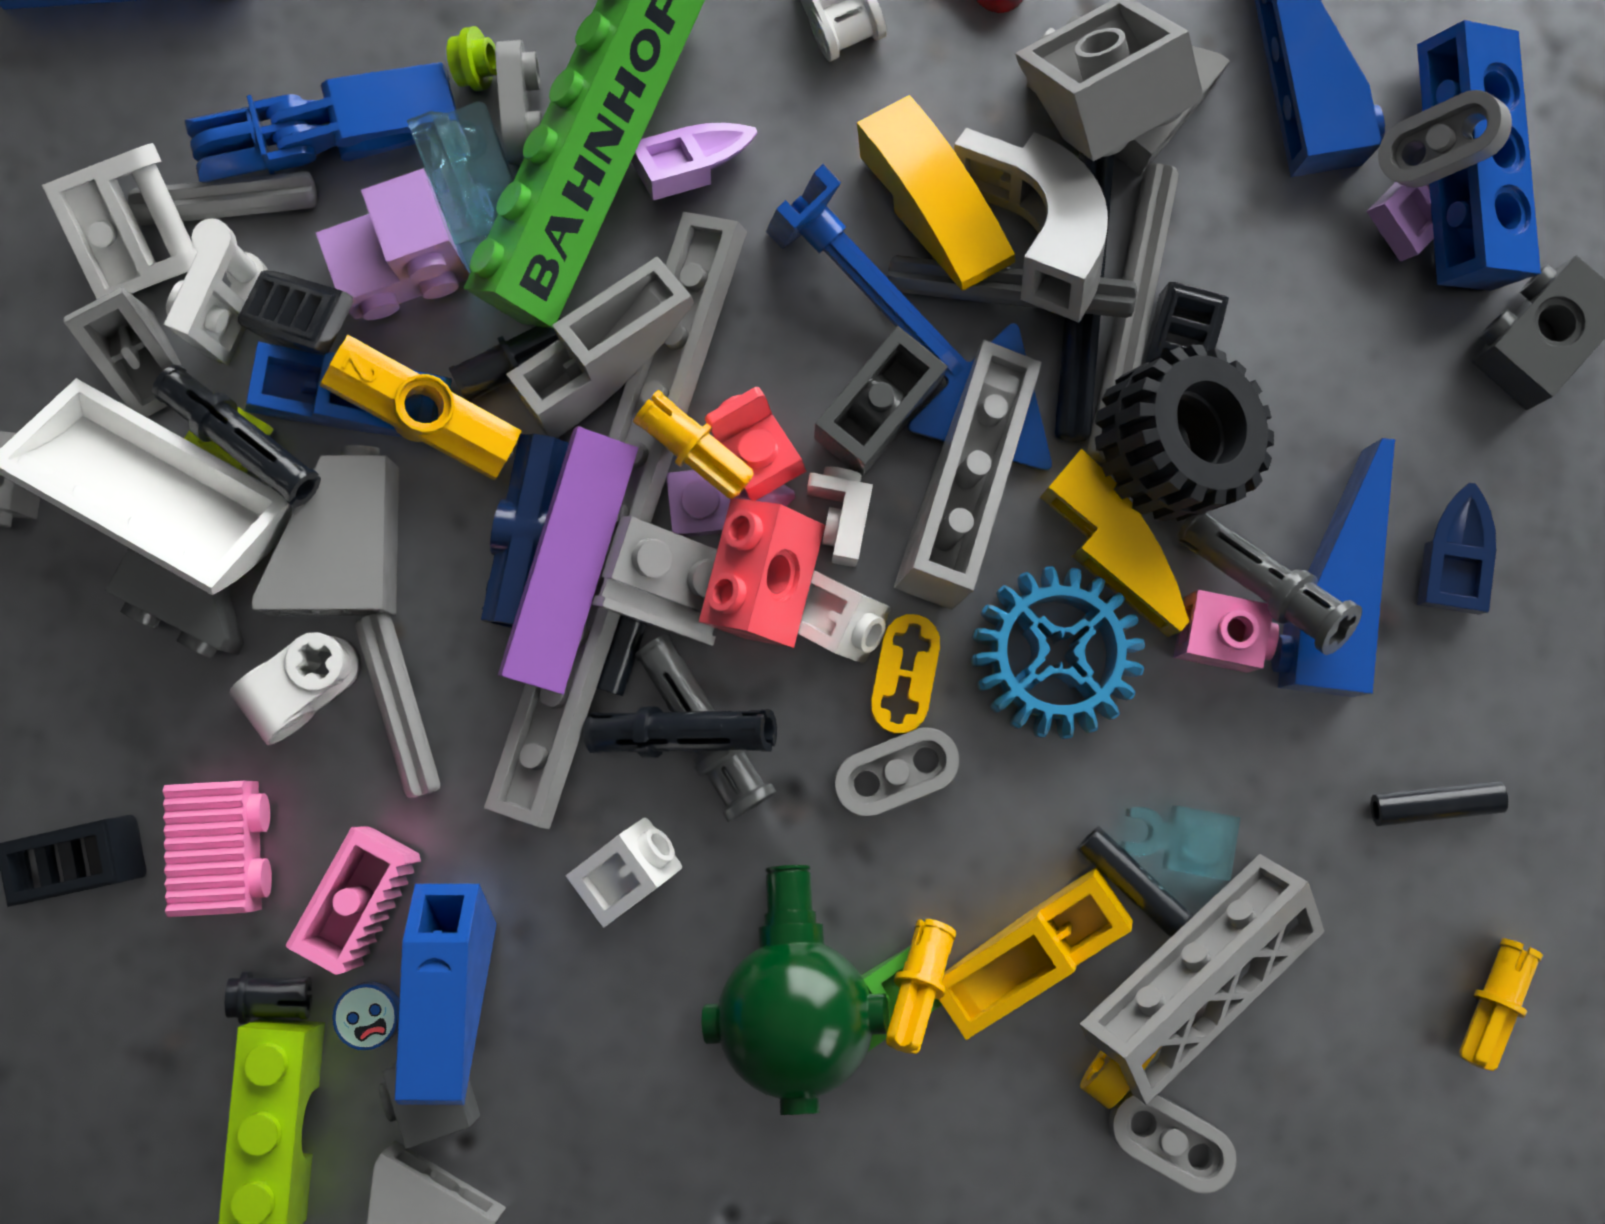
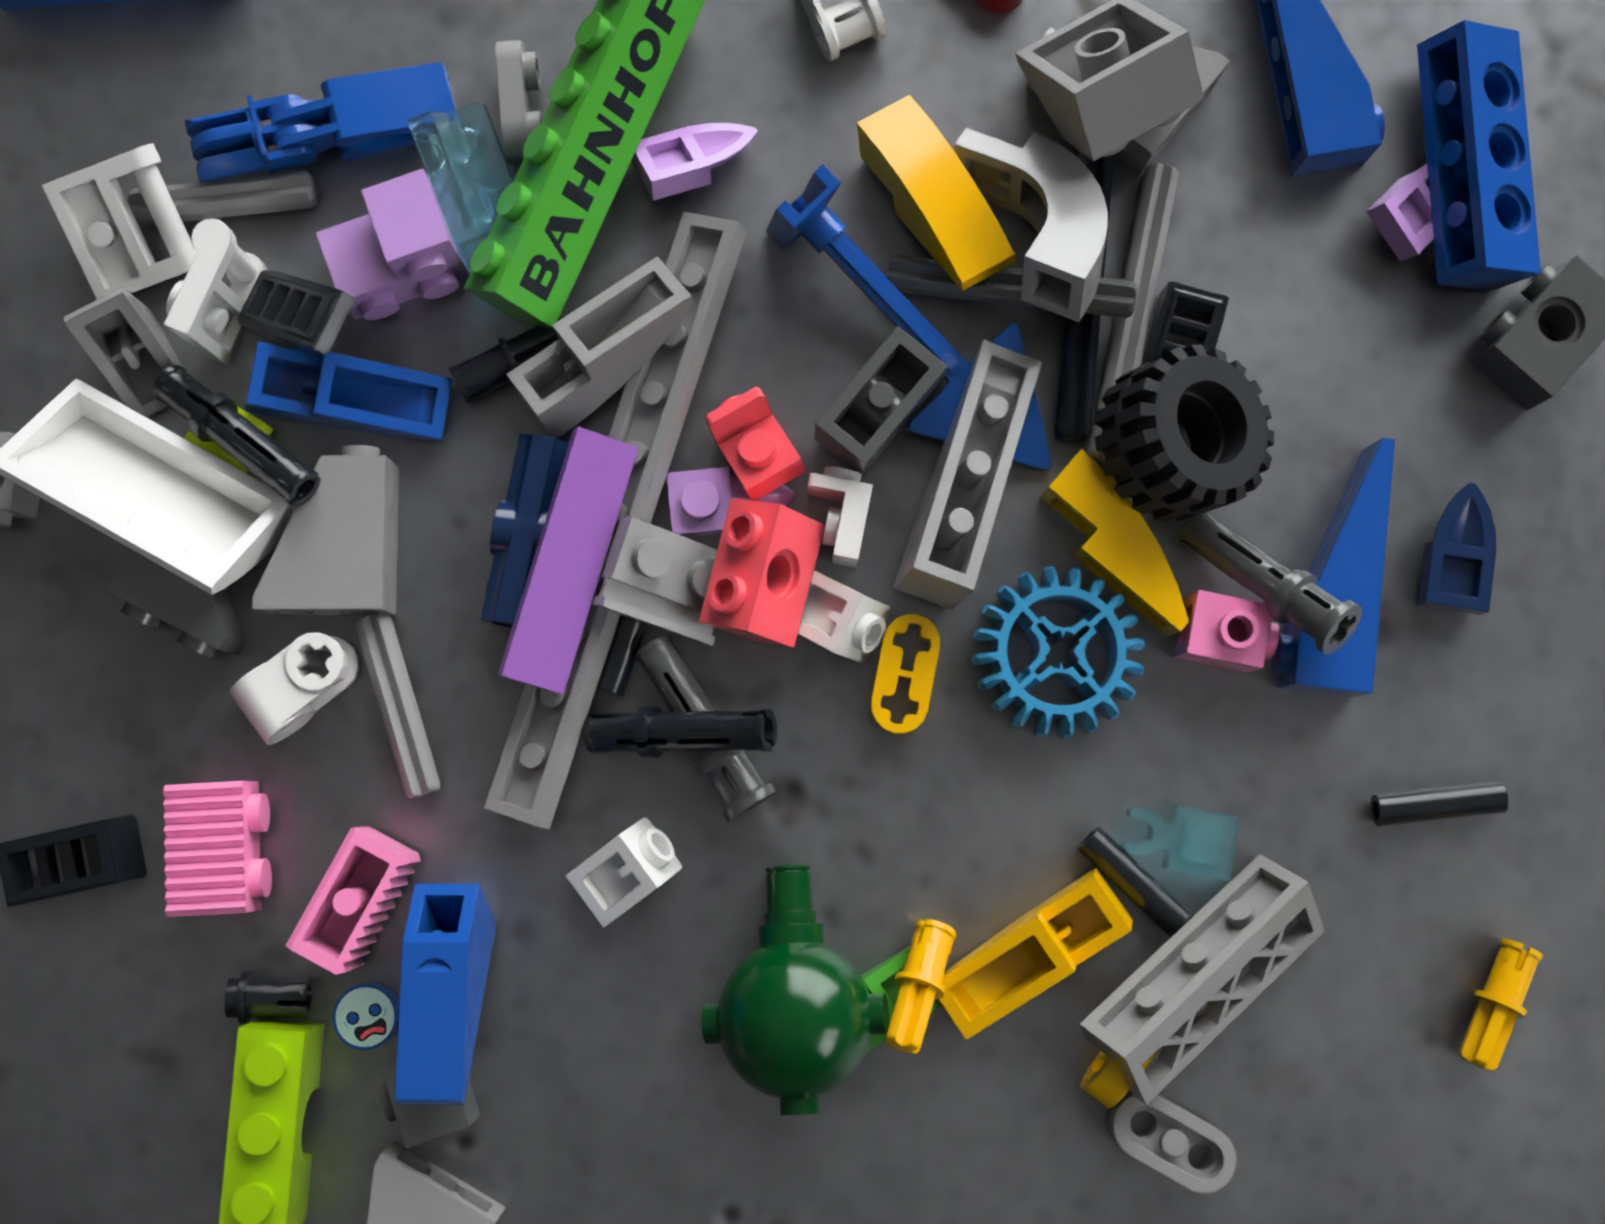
(383, 385): yellow piece -> none
(471, 59): lime plate -> none
(693, 445): yellow axle -> none
(896, 773): light grey plate -> none
(1447, 137): light grey plate -> none

